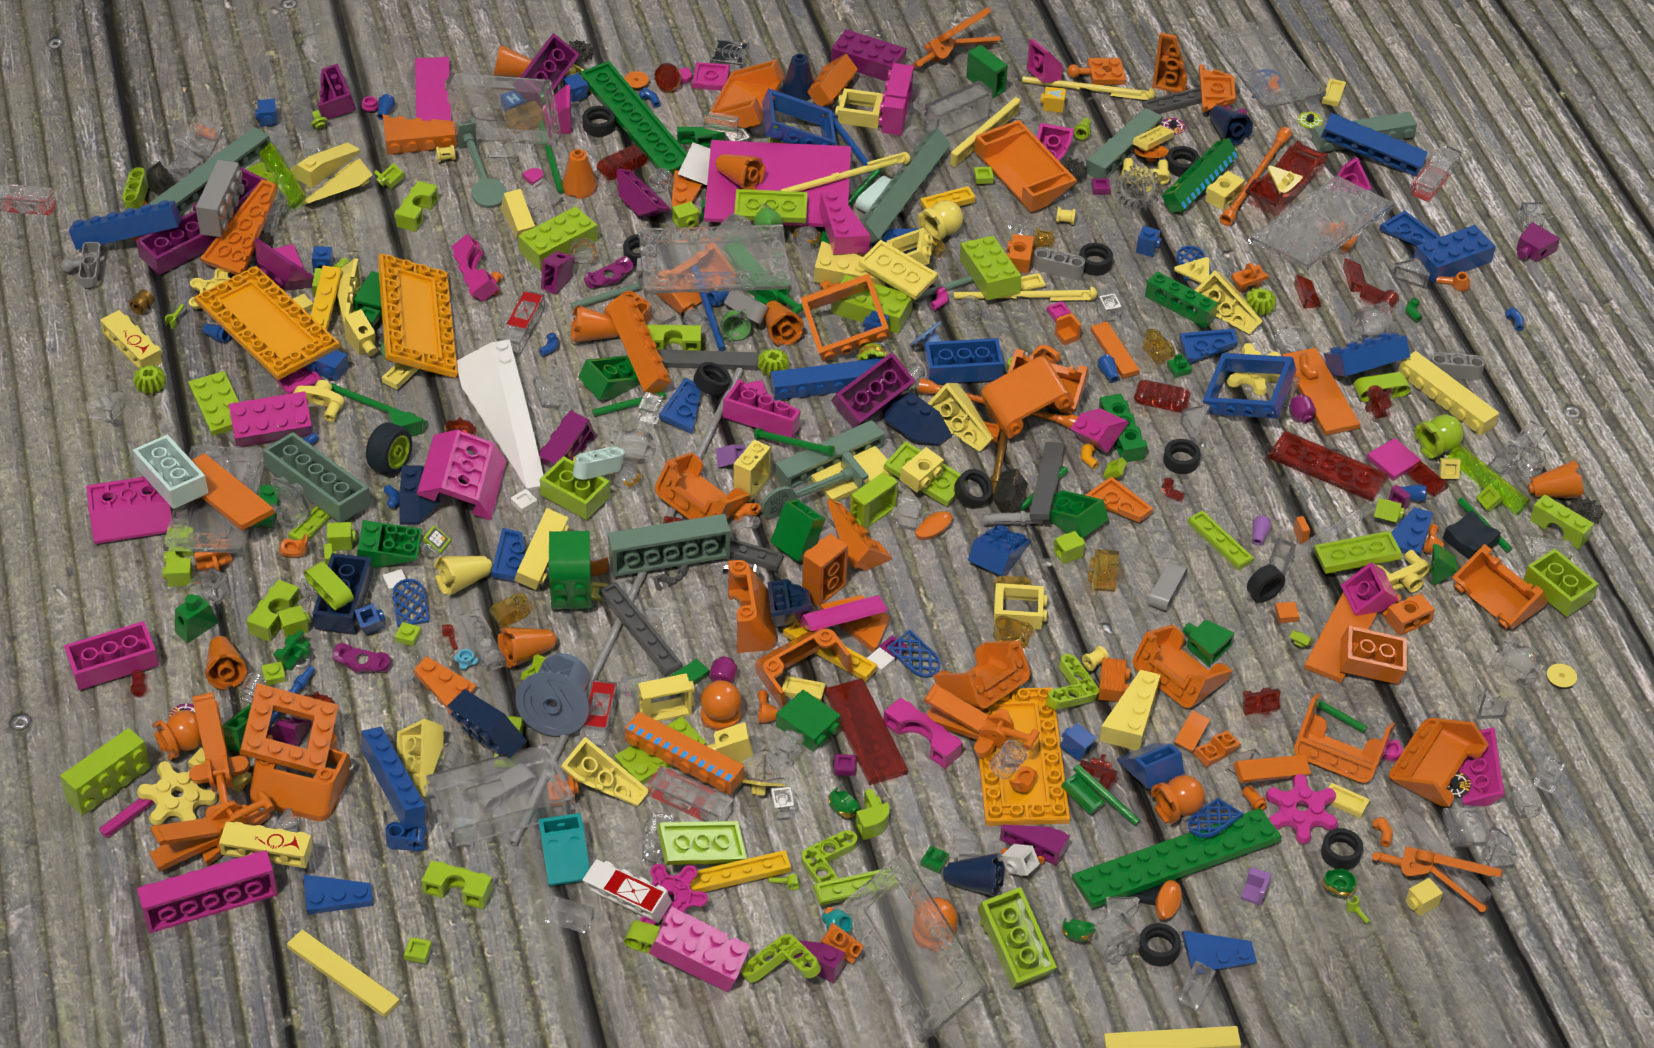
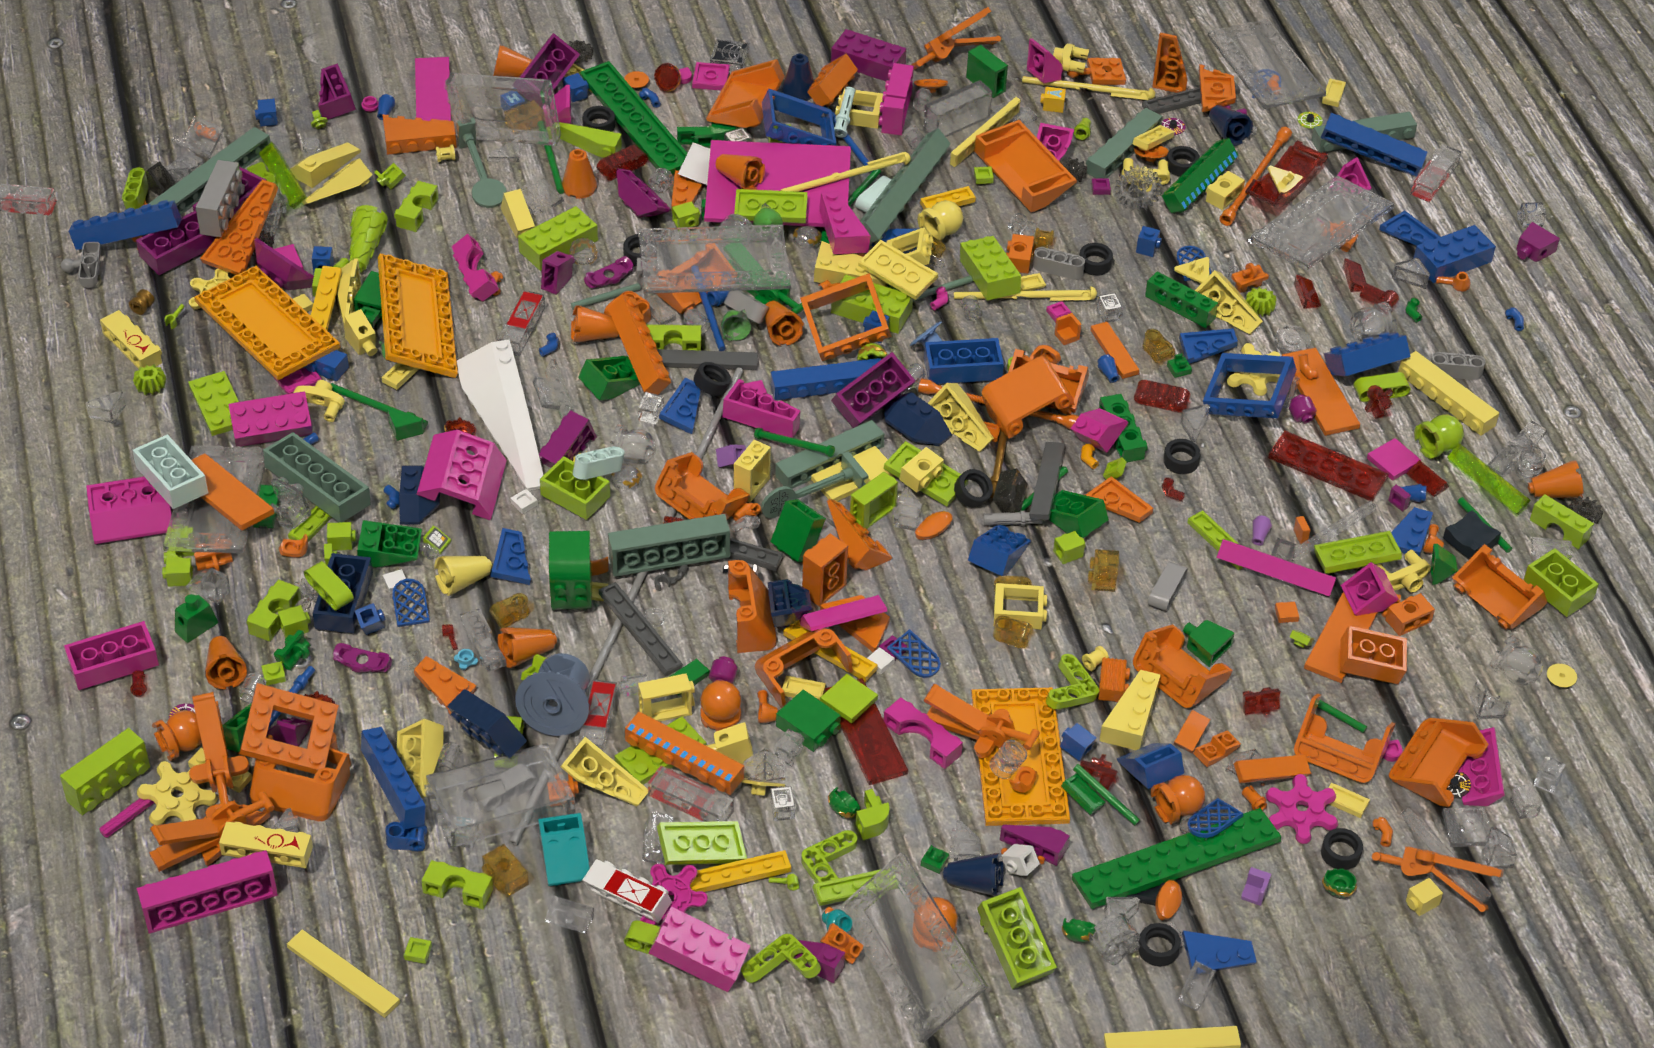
(216, 332): blue cone -> none
(334, 894): blue wing -> none
(366, 231): none -> lime cone
(389, 448): black wheel -> none
(407, 634): lime plate -> none
(501, 860): none -> clear yellow brick
(532, 175): dark pink tile -> none
(537, 555): light yellow wedge -> none
(592, 140): none -> lime slope
(620, 406): green bar -> none
(721, 122): clear tile -> none
(772, 361): lime gear -> none
(843, 118): none -> light aqua pin
(844, 765): magenta tile -> none
(849, 698): none -> lime tile
(931, 84): none -> orange dish
(998, 672): orange windscreen -> none
(1065, 54): none -> light yellow connector
(1065, 215): light yellow bush -> none
(1266, 583): black tyre -> none
(1276, 567): none -> dark pink tile
(1354, 907): lime hand -> none
(1388, 510): lime brick -> none
(1449, 468): light yellow tile -> none
(1489, 498): lime plate -> none

